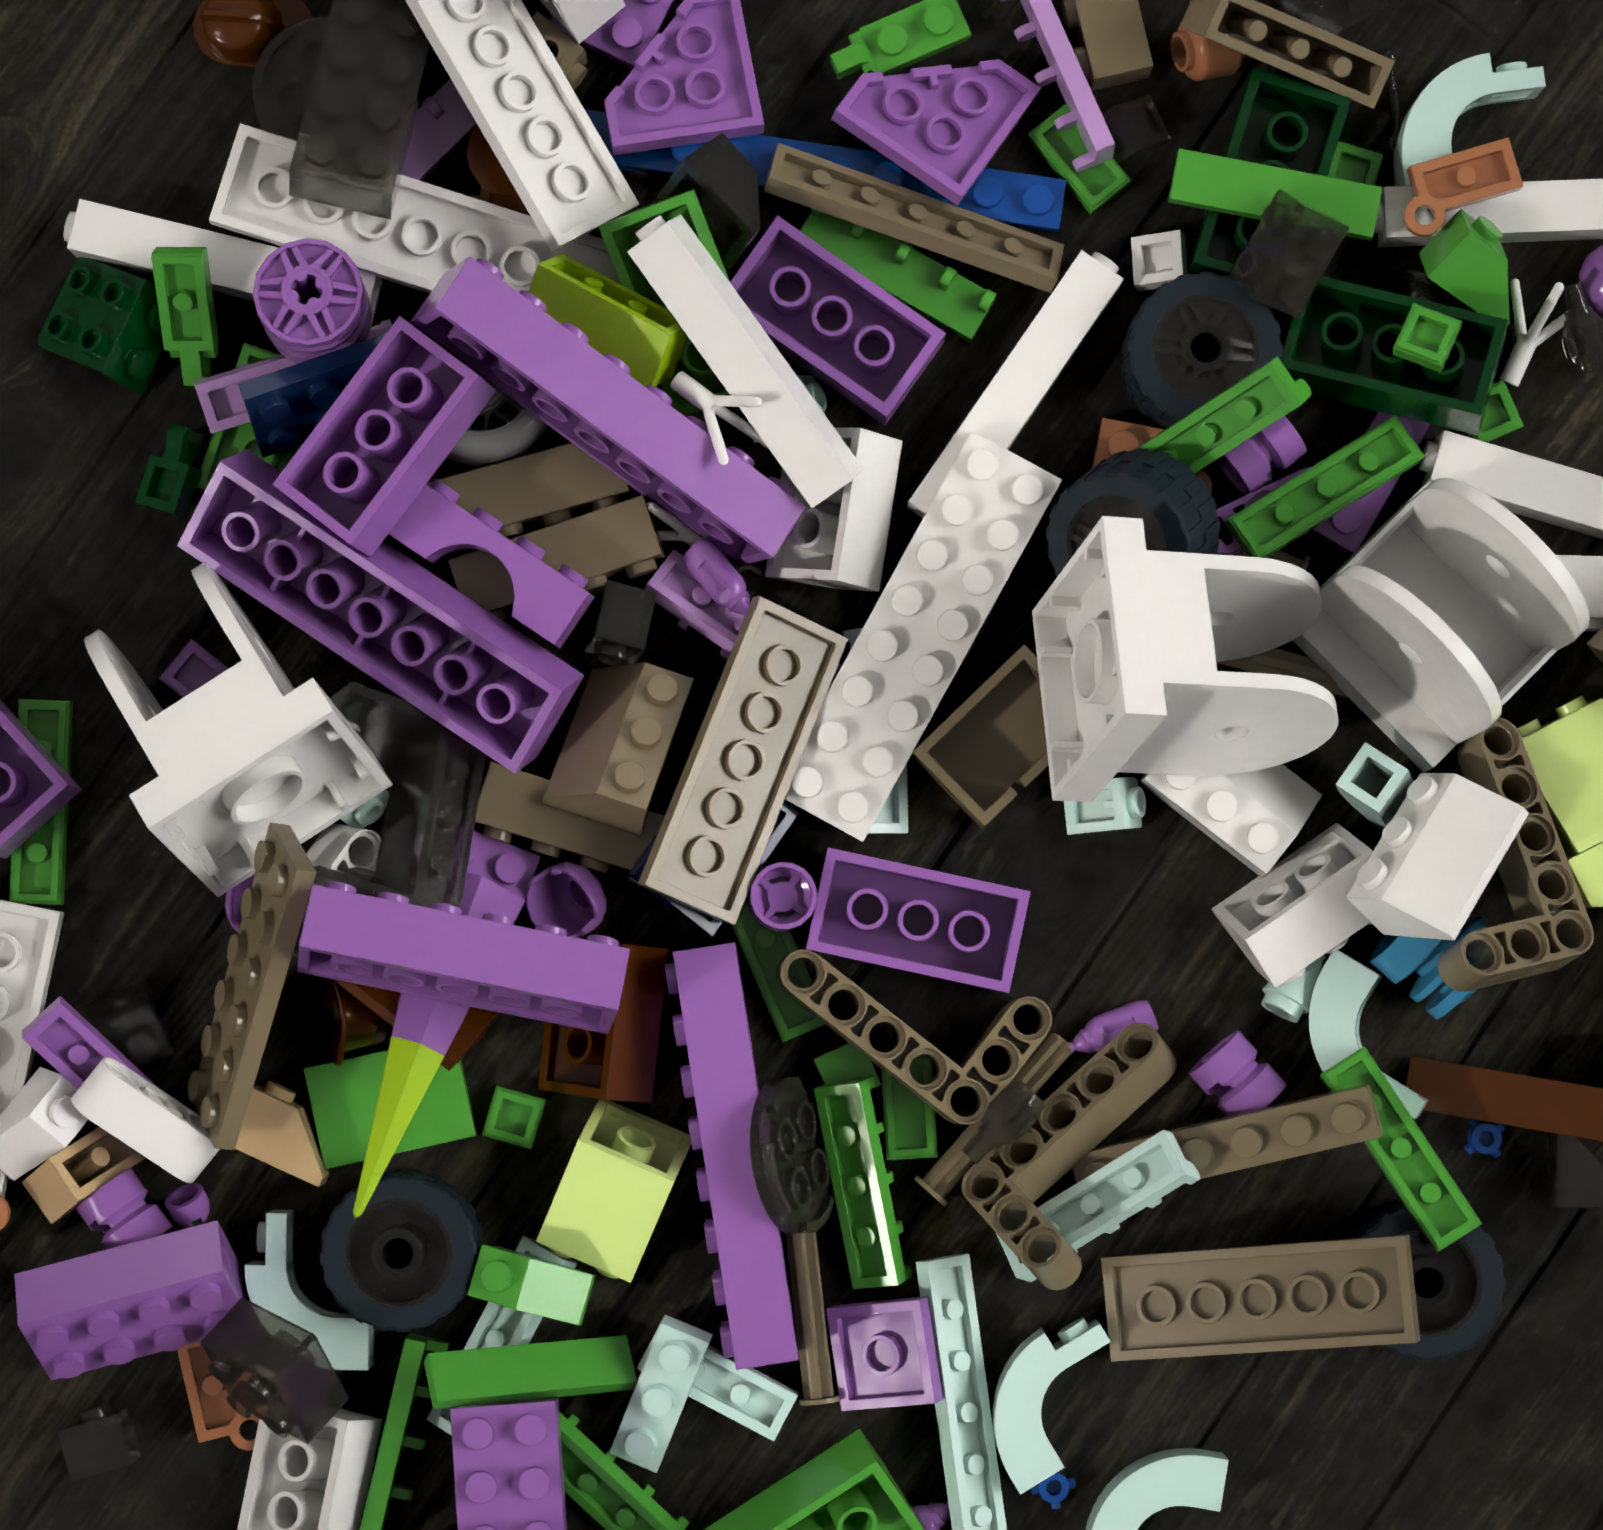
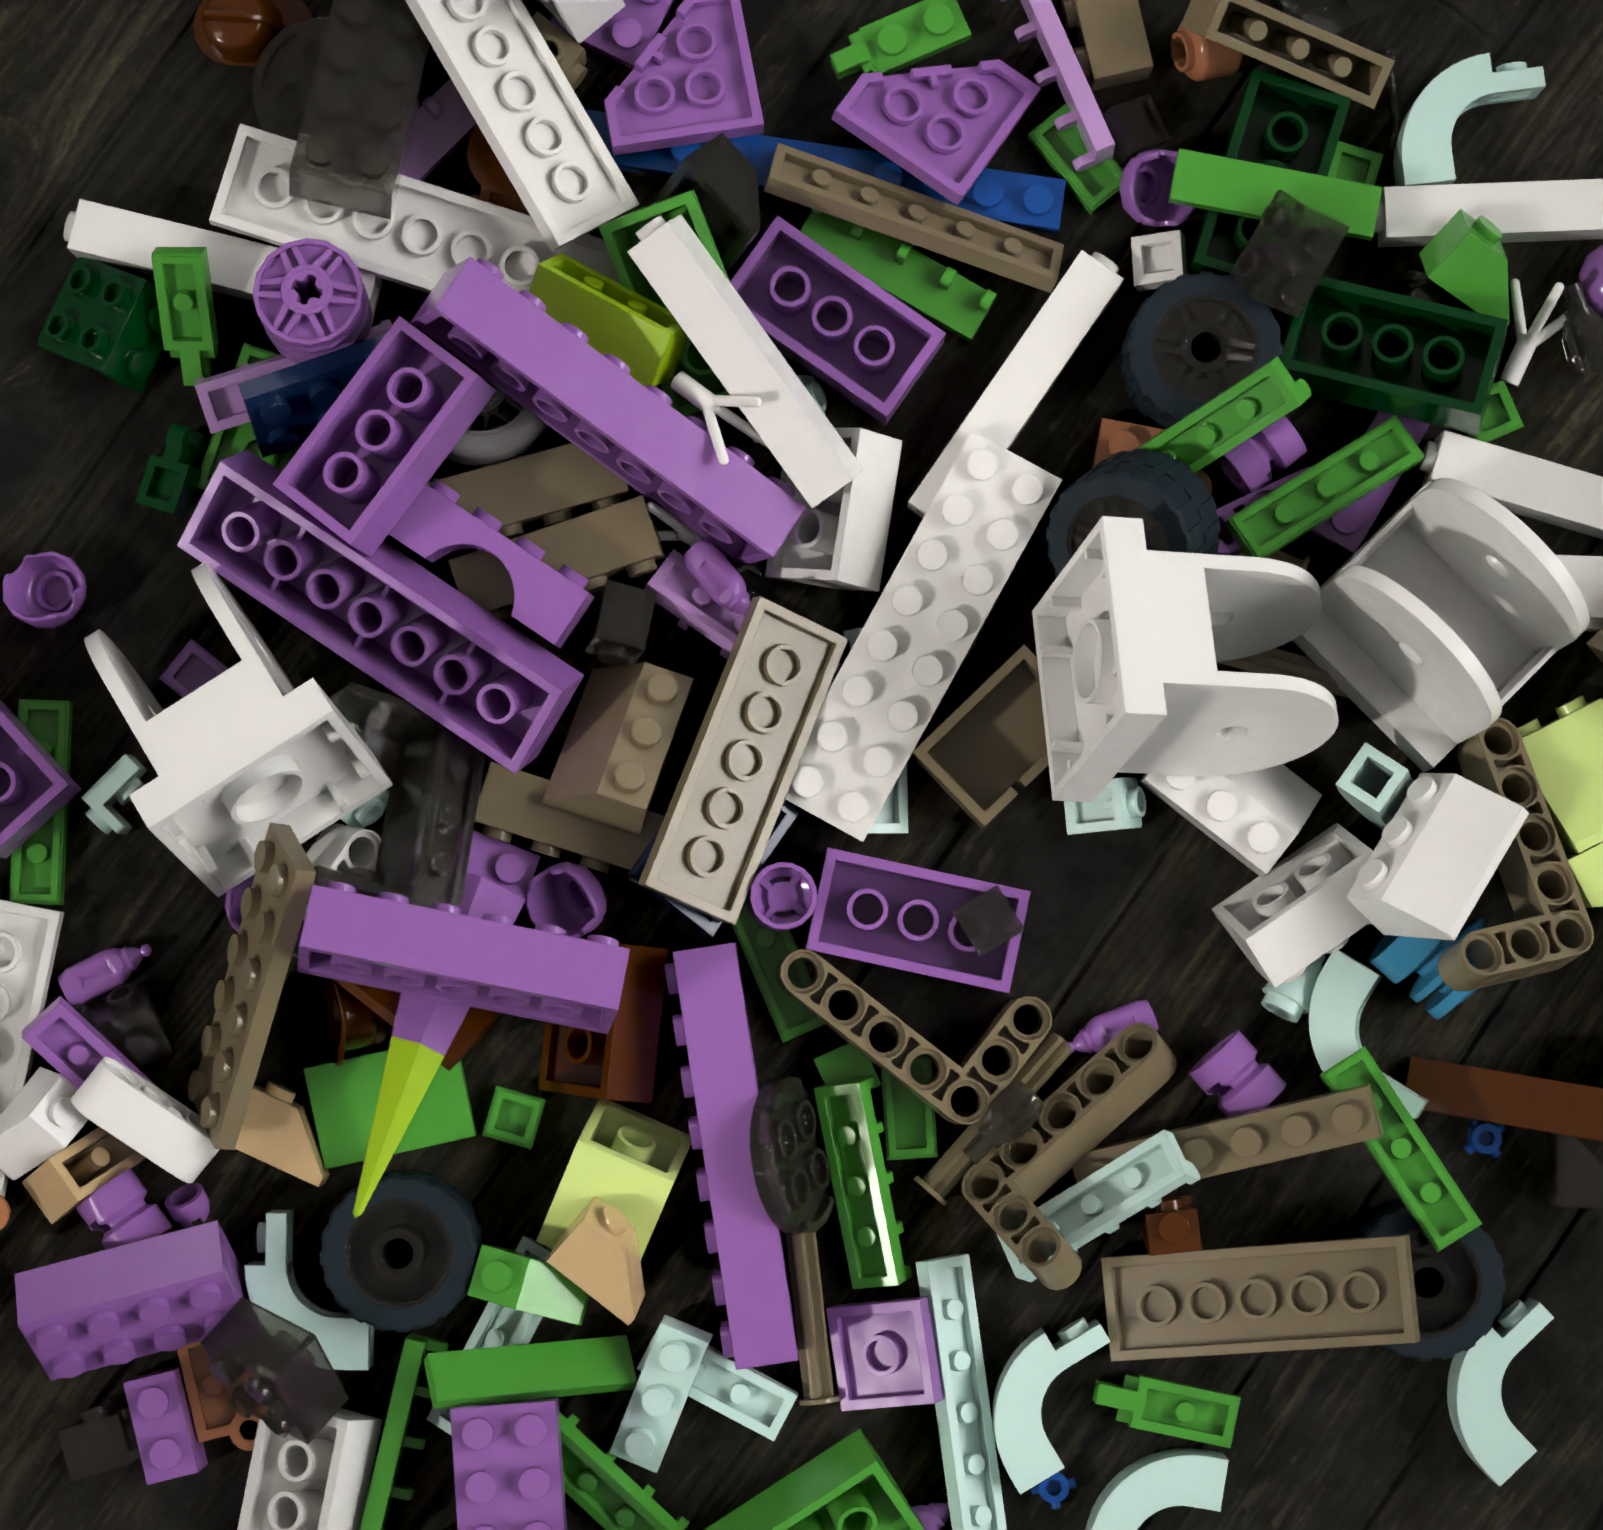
(45, 590): none -> medium lavender hair
(100, 973): none -> medium lavender piece
(114, 786): none -> light aqua bracket
(164, 1425): none -> medium lavender brick
(602, 1259): none -> tan slope
(988, 920): none -> clear smoke slope
(1147, 187): none -> medium lavender hair
(1171, 1227): none -> reddish brown brick
(1172, 1408): none -> bright green hinge
(1427, 337): bright green tile -> none
(1459, 182): nougat hinge -> none
(1476, 1392): none -> light aqua arch

